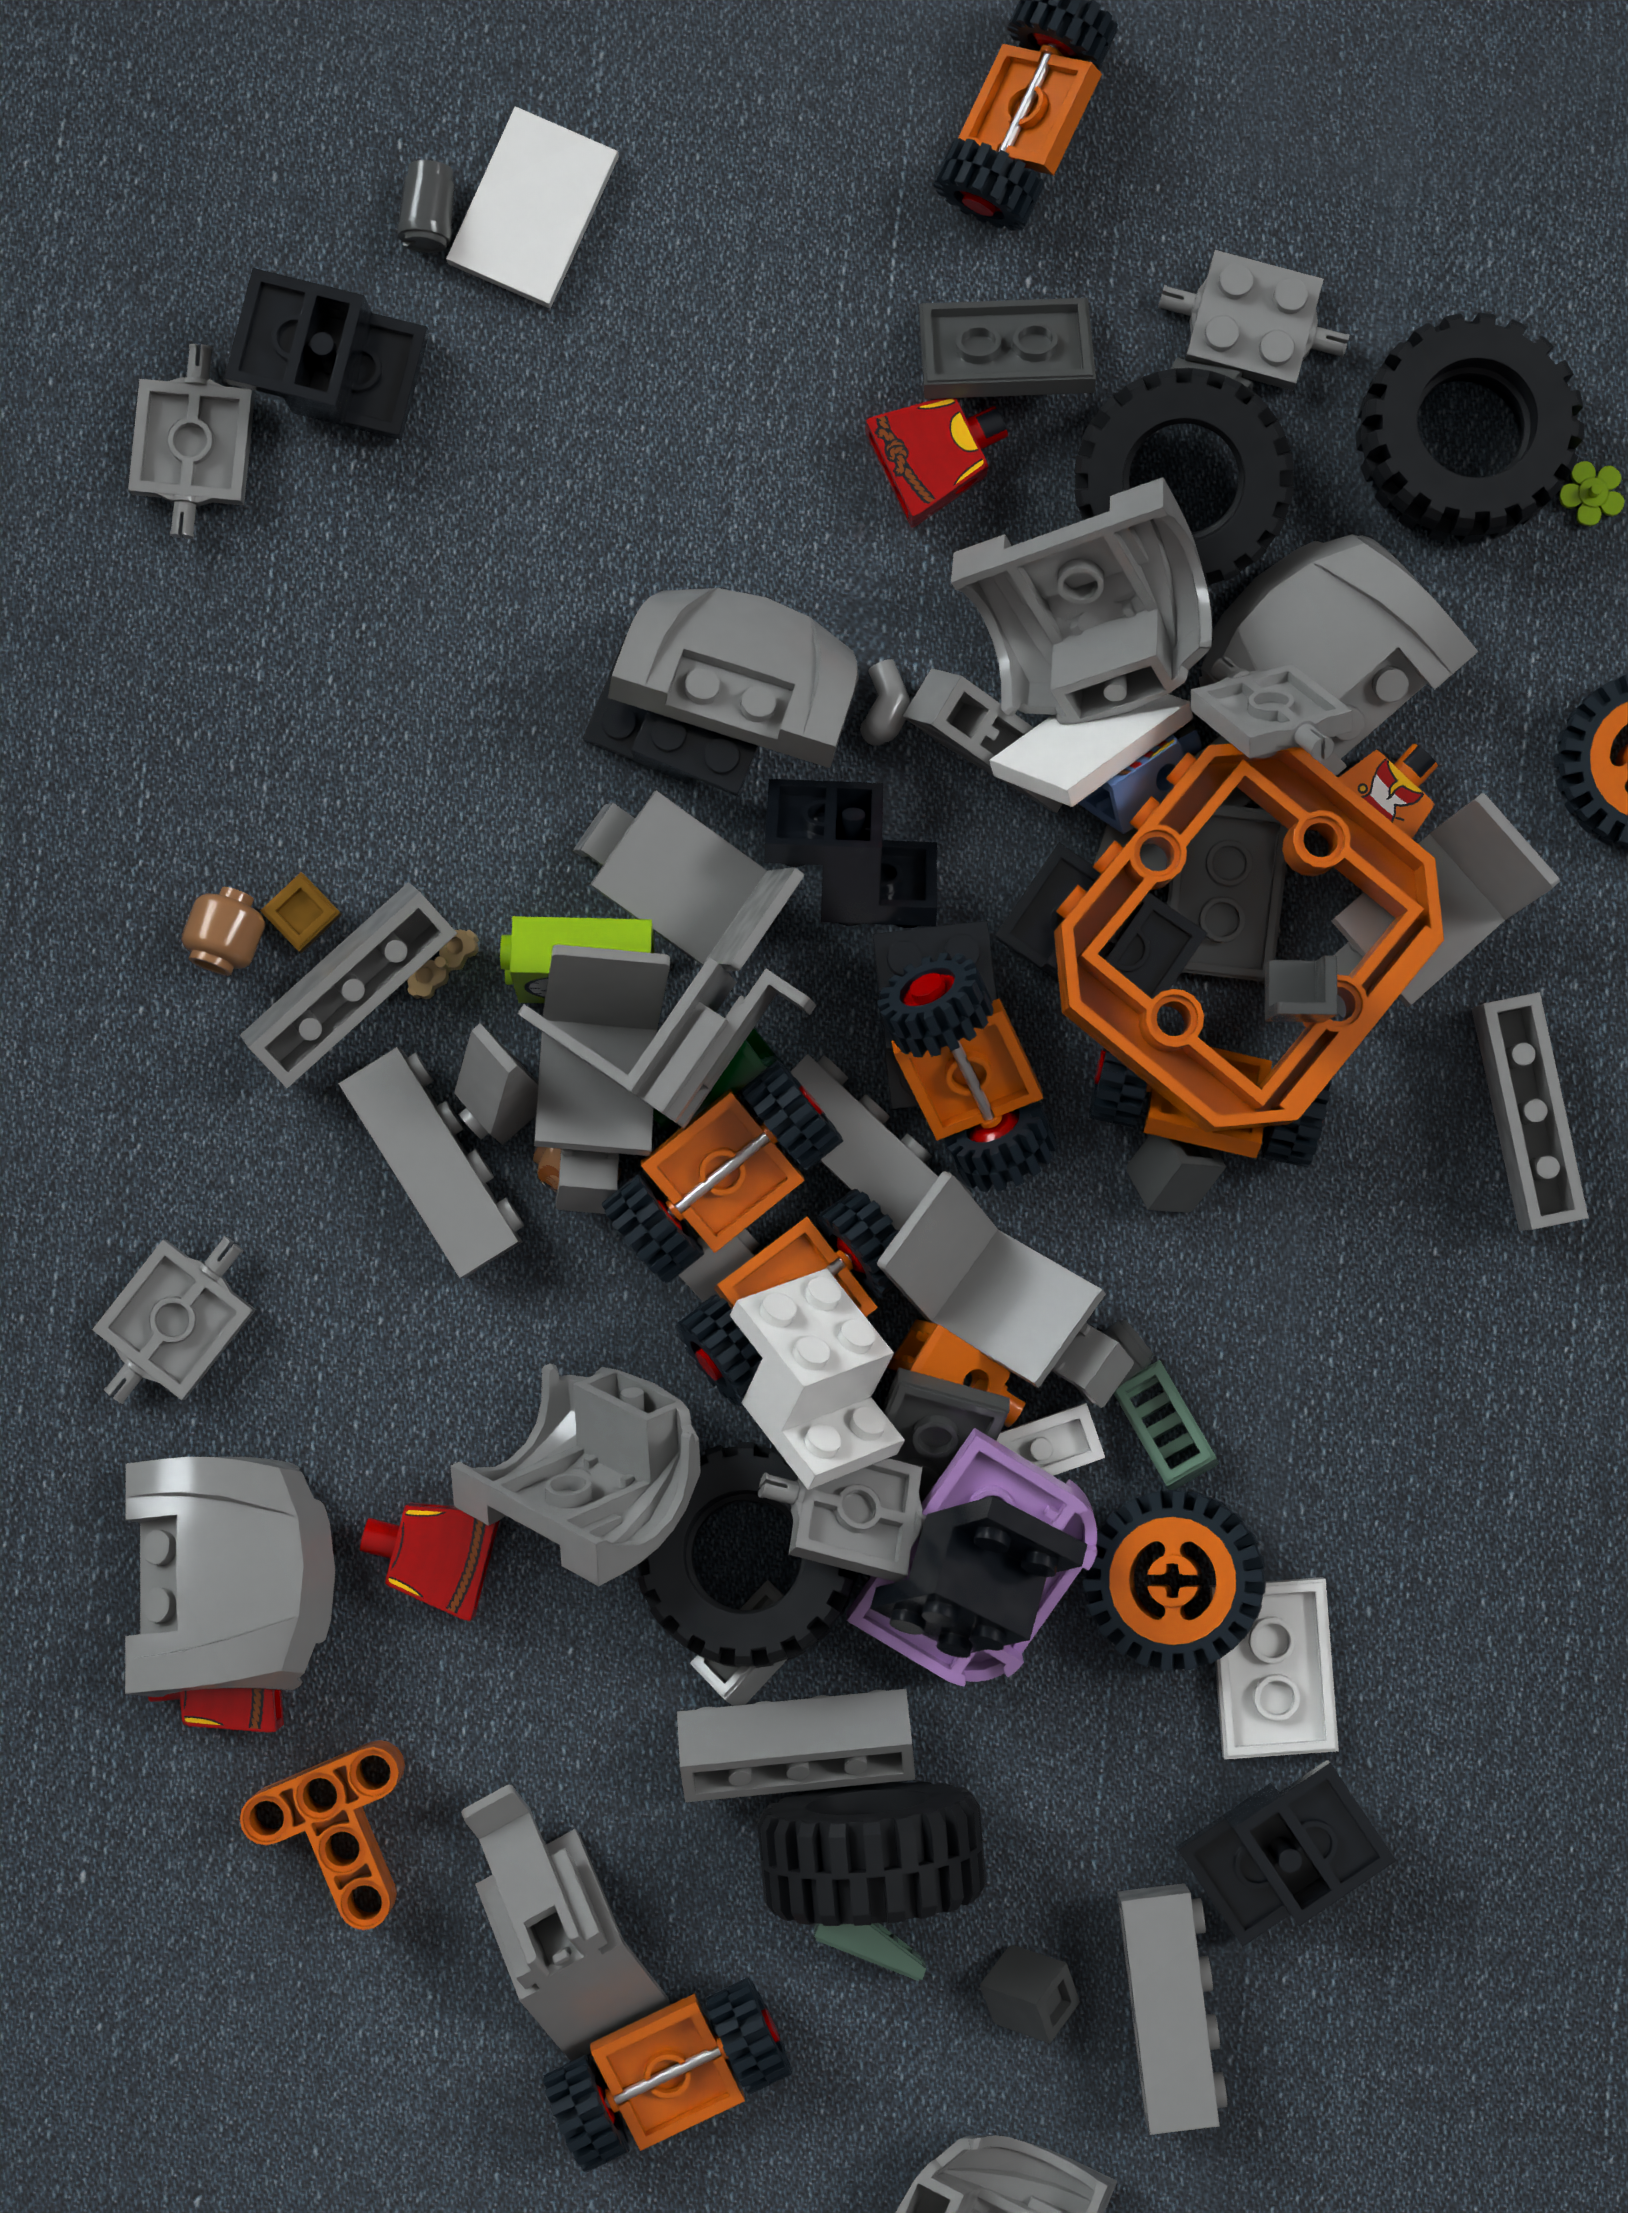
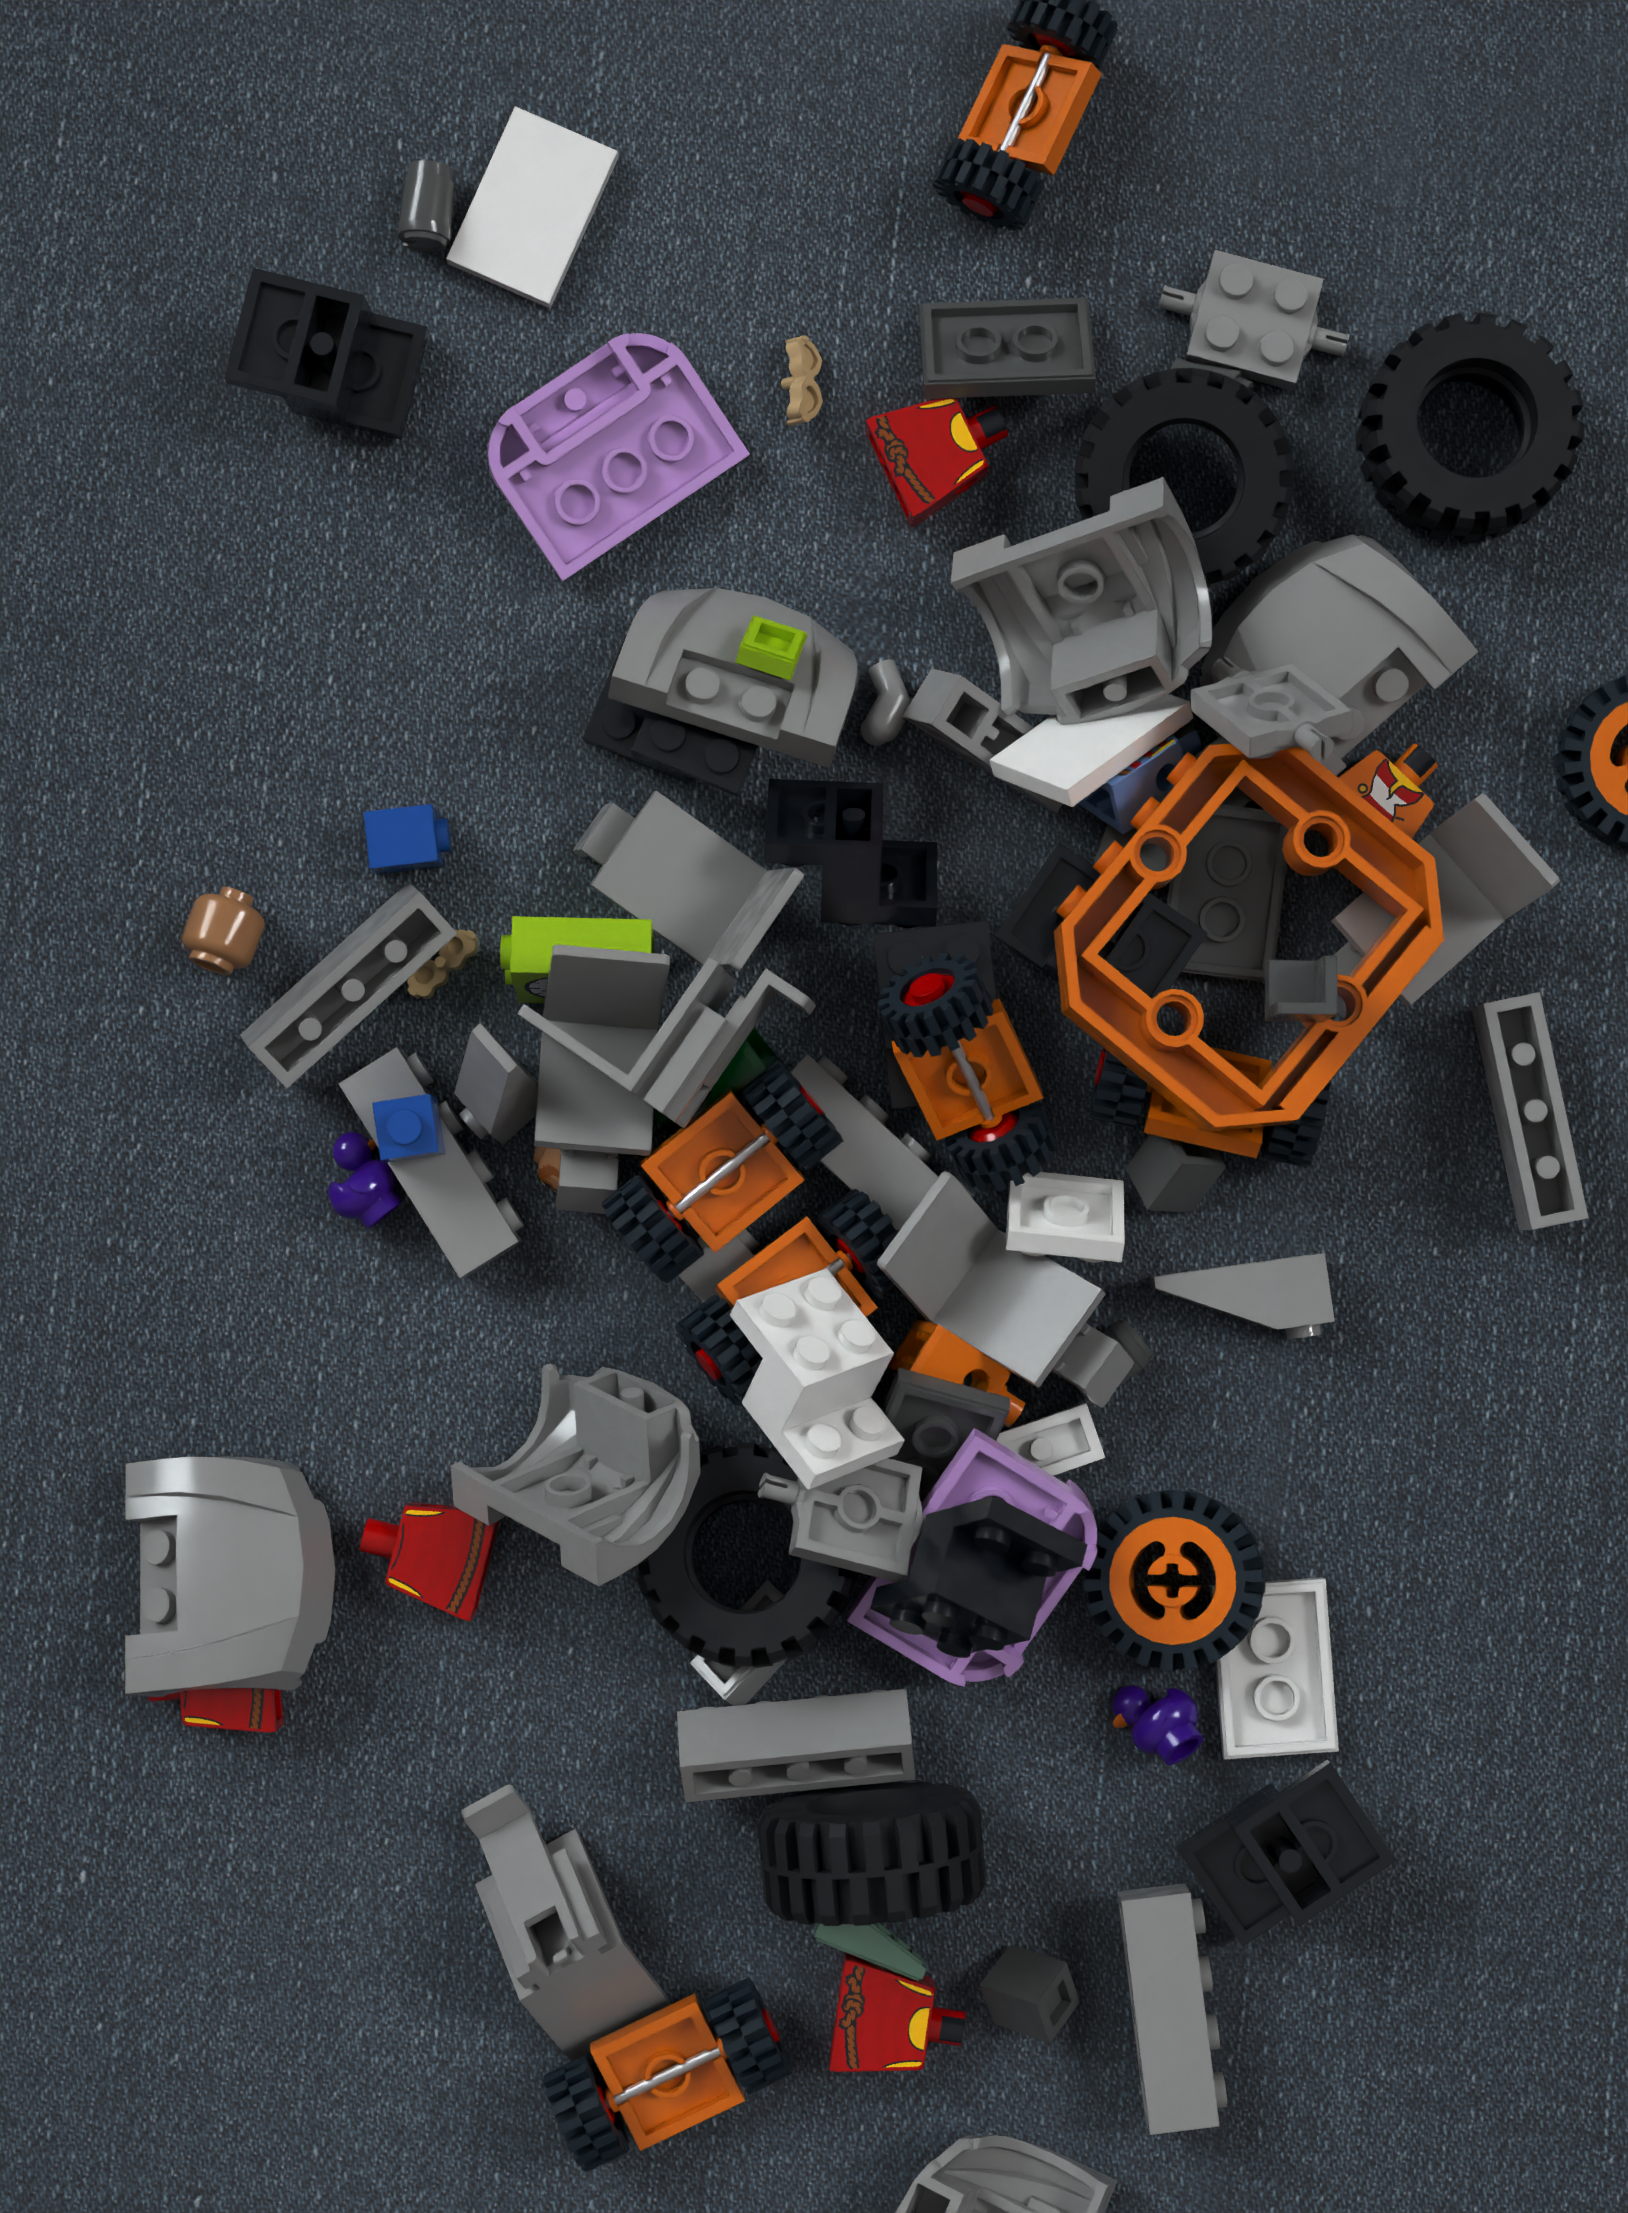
(173, 1319): light grey plate -> none
(191, 441): light grey plate -> none
(301, 912): pearl gold tile -> none
(344, 1816): orange beam -> none
(370, 1189): none -> dark purple animal
(406, 839): none -> blue brick
(408, 1128): none -> blue brick
(609, 448): none -> lavender plate
(771, 647): none -> lime tile
(803, 390): none -> tan piece
(887, 2020): none -> torso
(1066, 1217): none -> white plate
(1160, 1728): none -> dark purple animal
(1187, 1470): sand green slope -> none
(1270, 1293): none -> light grey slope
(1592, 493): lime plant -> none

